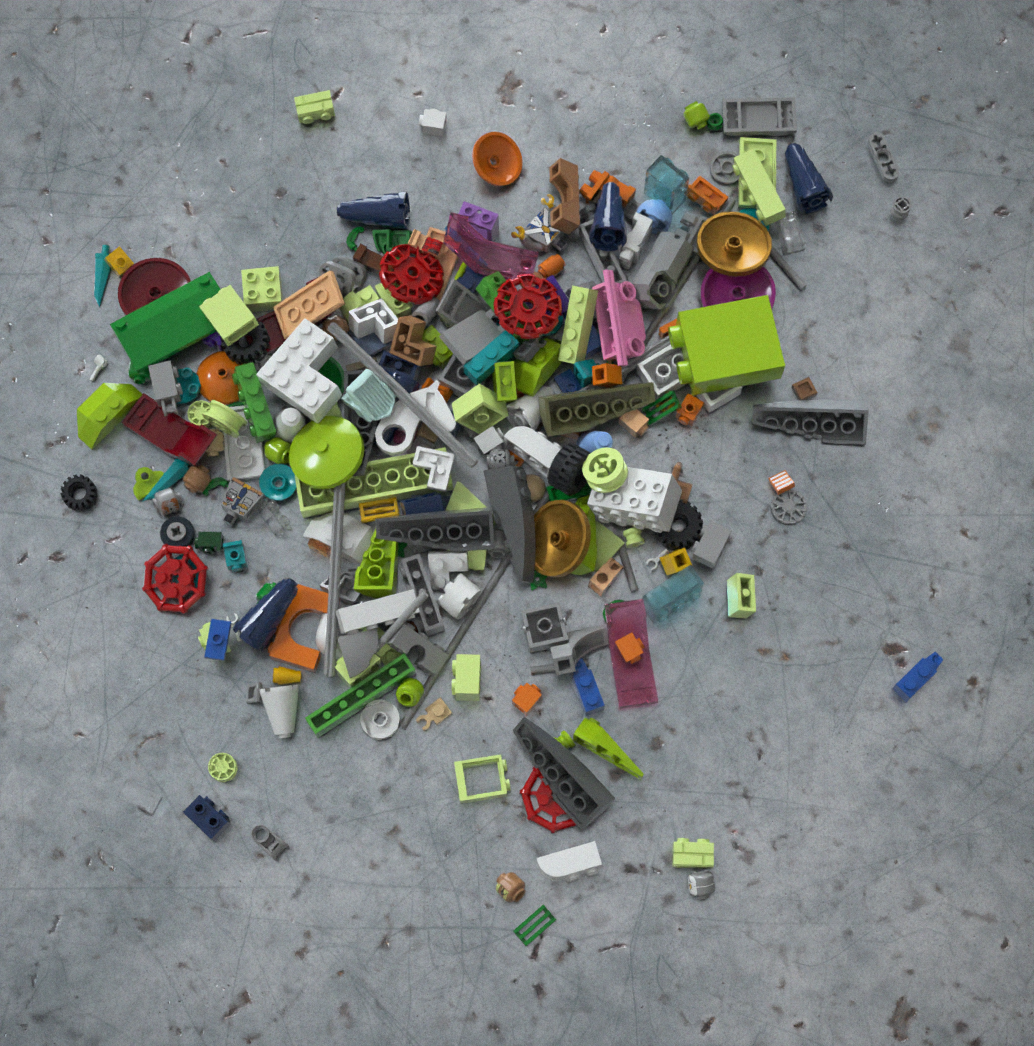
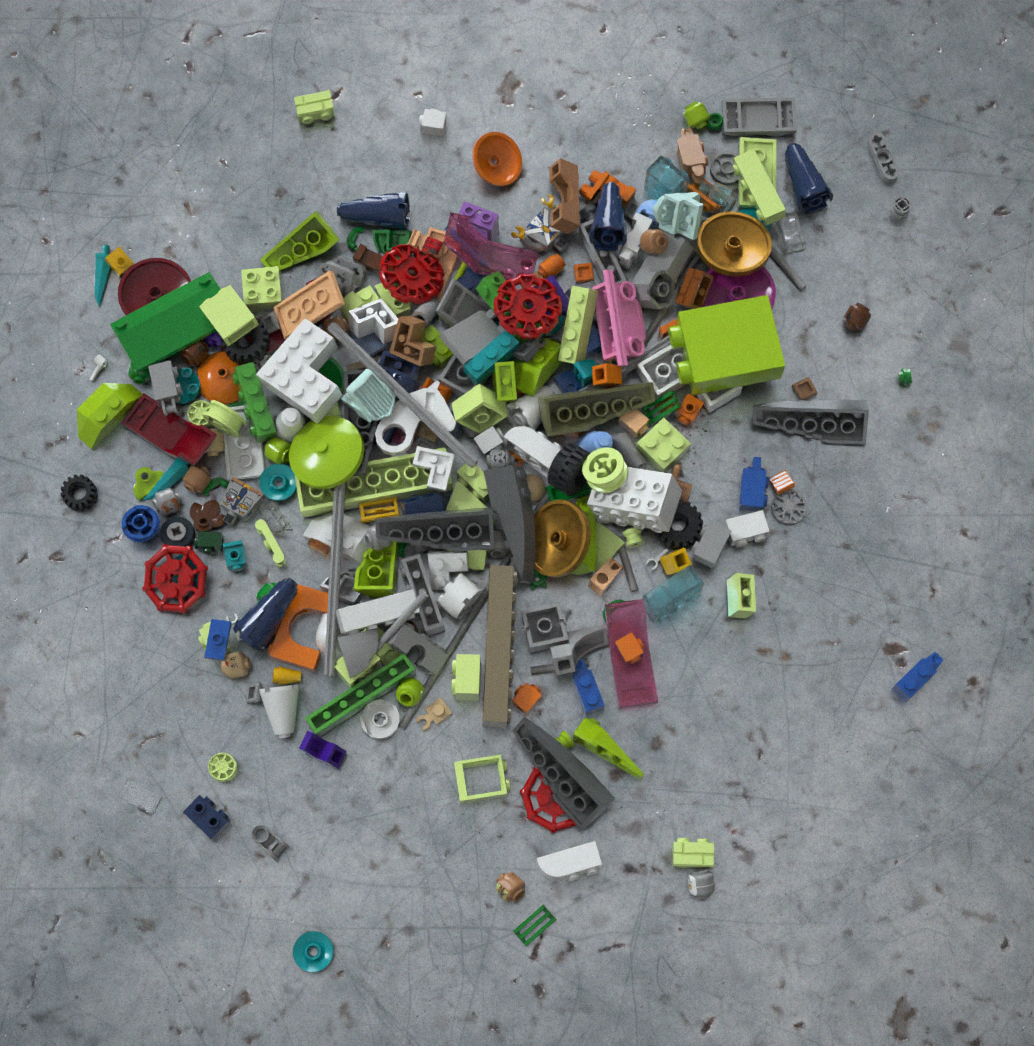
(140, 523): none -> blue cone
(195, 353): none -> reddish brown head
(207, 513): none -> reddish brown plate
(235, 665): none -> tan head
(270, 322): none -> light grey slope
(270, 543): none -> yellowish green plate
(302, 950): none -> teal dish
(304, 242): none -> lime wedge
(322, 750): none -> dark purple brick
(373, 542): none -> light grey head
(474, 480): none -> yellowish green brick
(498, 641): none -> dark tan brick
(583, 273): none -> orange tile
(629, 451): none -> light grey brick
(652, 241): none -> medium nougat head
(663, 446): none -> yellowish green brick
(679, 213): none -> light aqua piece
(691, 155): none -> hinge
(694, 289): none -> dark orange brick
(718, 193): none -> clear light blue plate
(747, 528): none -> white brick
(753, 487): none -> blue hinge
(857, 316): none -> reddish brown head
(905, 376): none -> green plate

